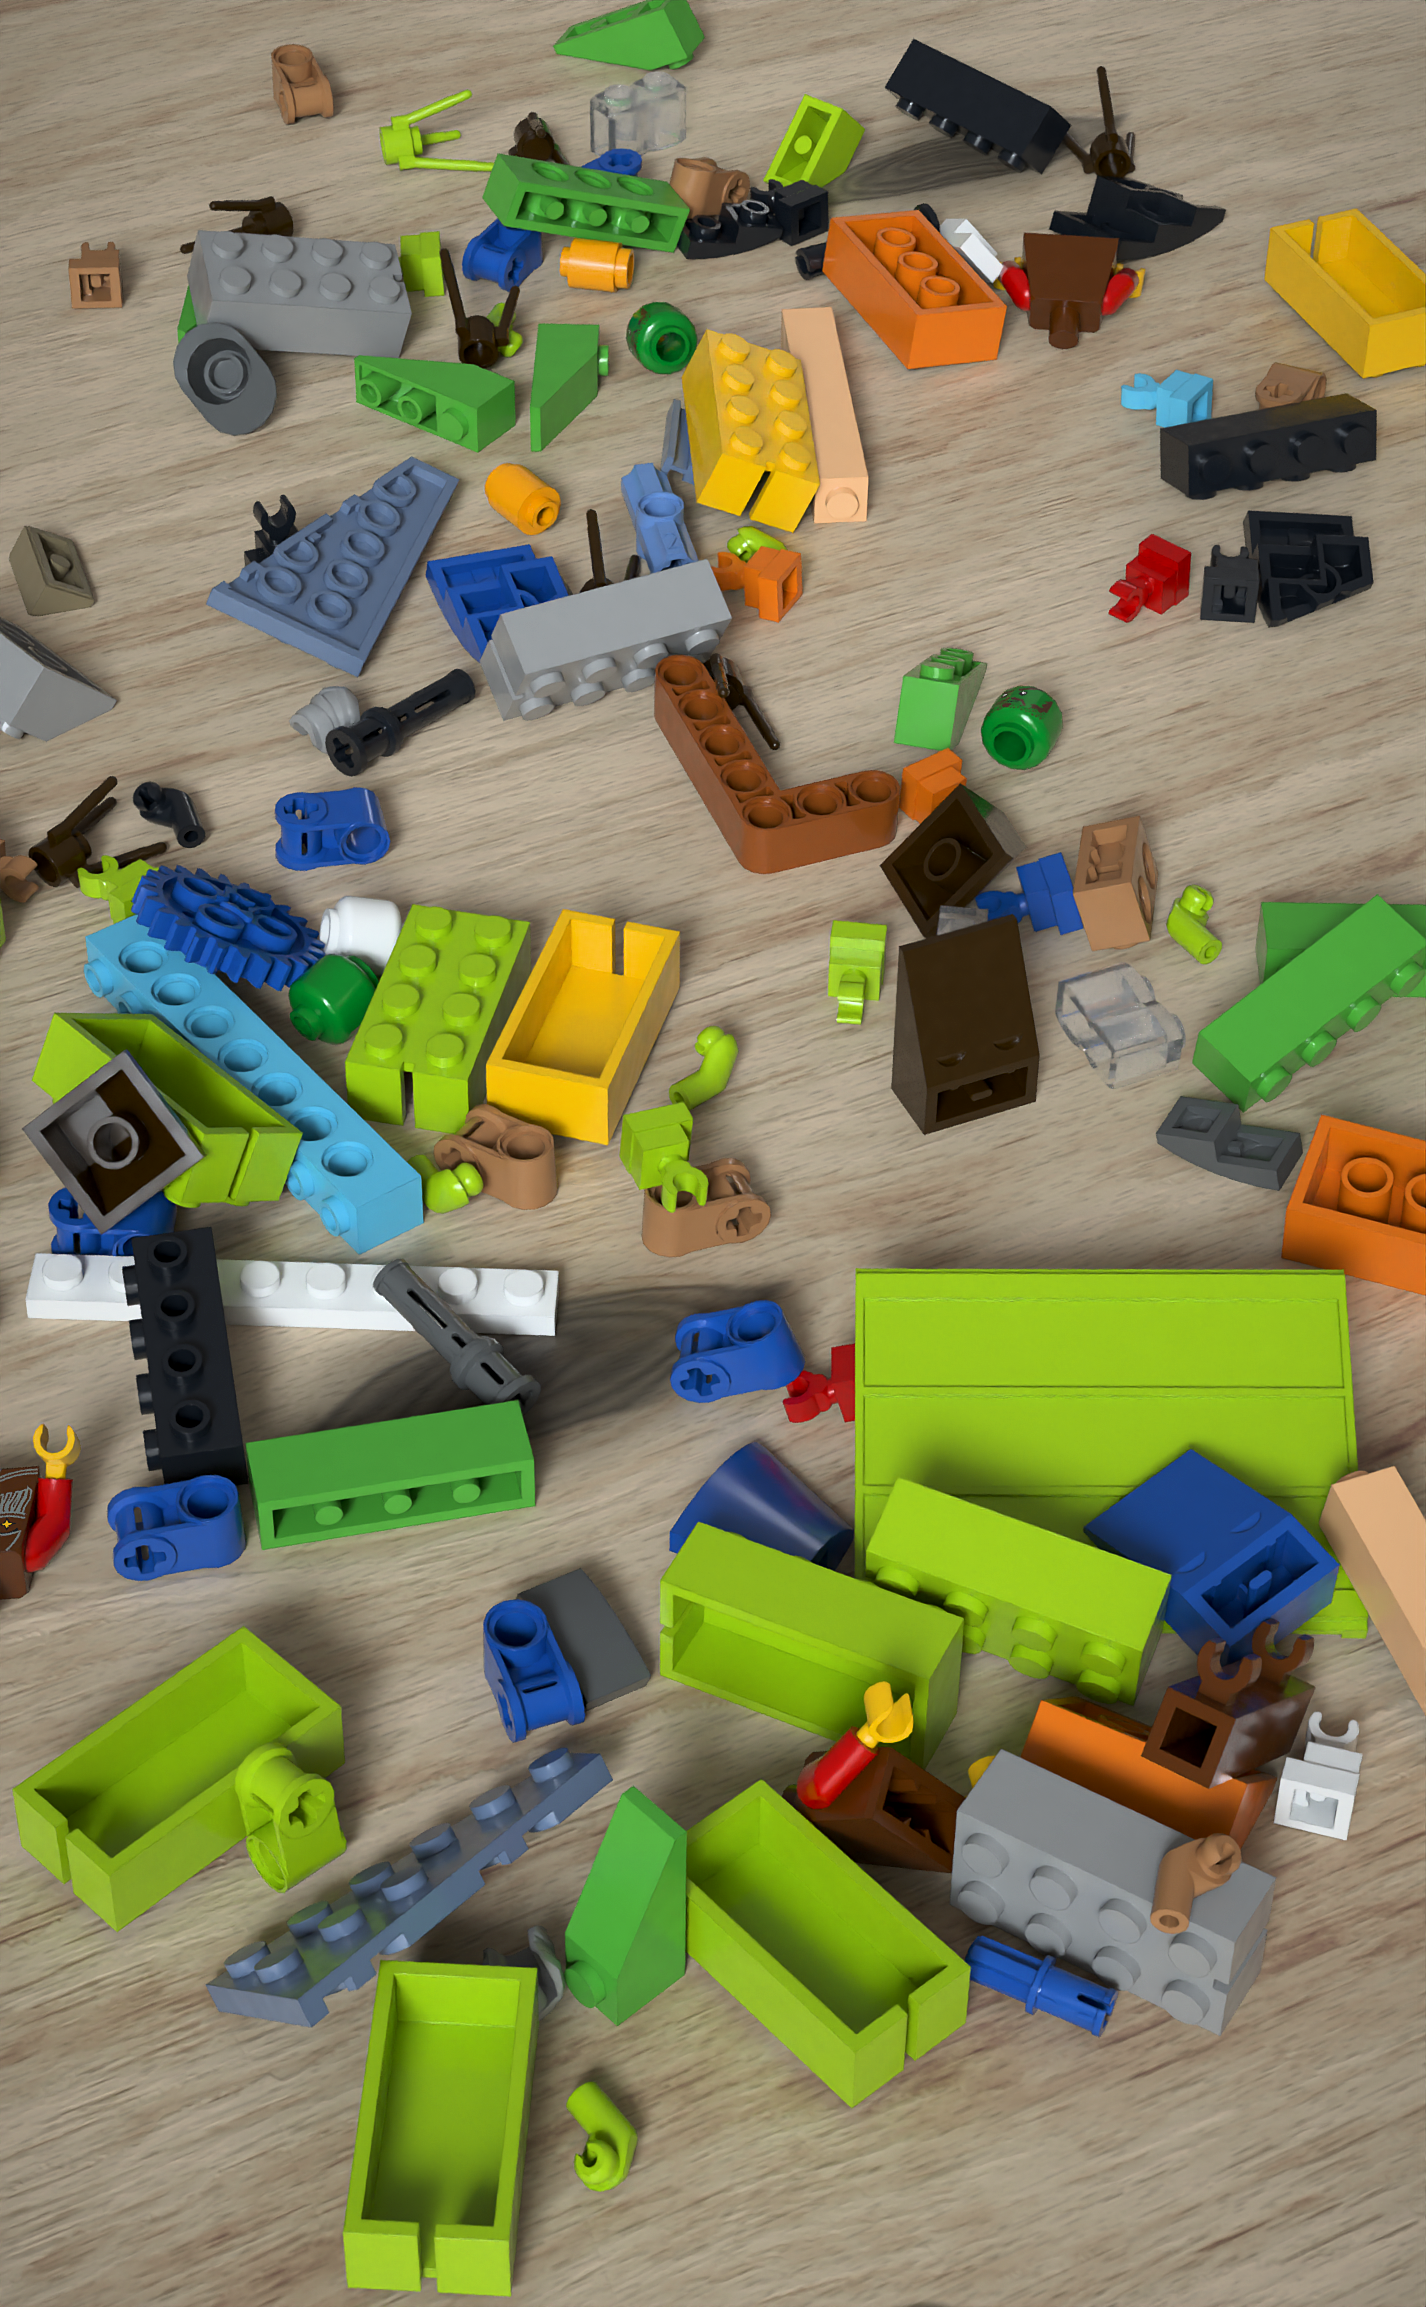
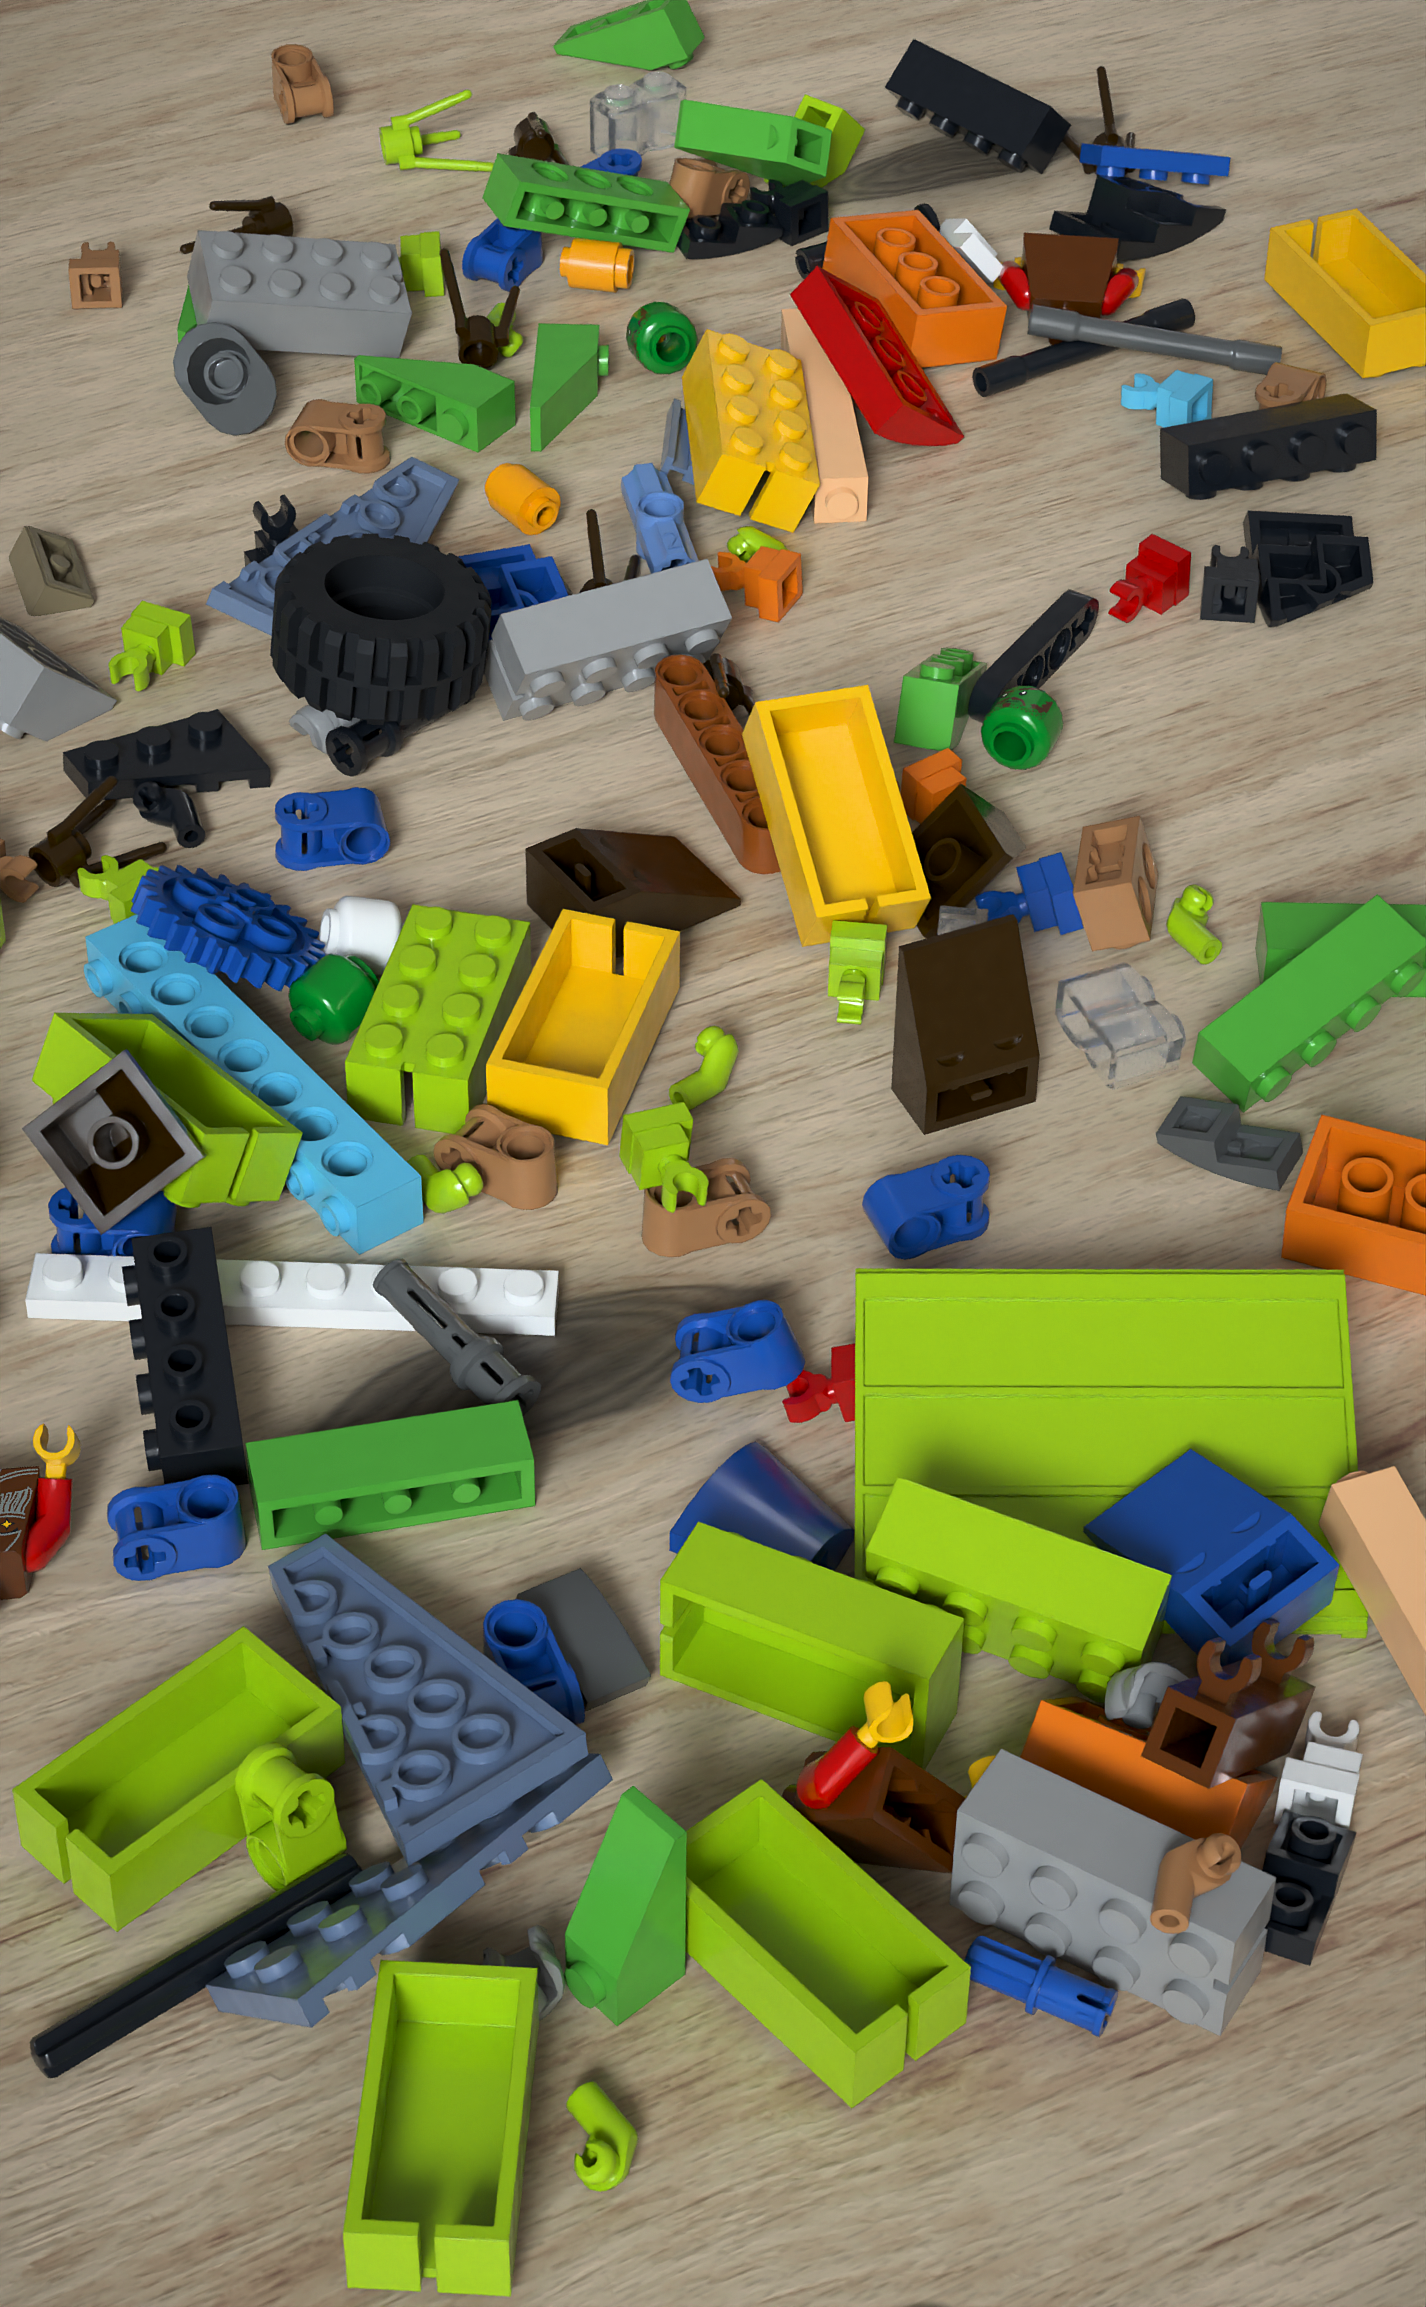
(152, 643): none -> lime piece
(181, 752): none -> black wing
(183, 1972): none -> black axle
(338, 436): none -> medium nougat piece
(380, 629): none -> black tyre
(421, 1708): none -> sand blue wing
(625, 879): none -> dark brown slope
(754, 141): none -> bright green slope
(835, 812): none -> yellow piece
(874, 362): none -> red slope
(925, 1210): none -> blue piece
(1018, 369): none -> black piece
(1037, 651): none -> black beam
(1072, 326): none -> dark grey piece
(1136, 1690): none -> light grey arm
(1154, 163): none -> blue plate
(1308, 1866): none -> black slope

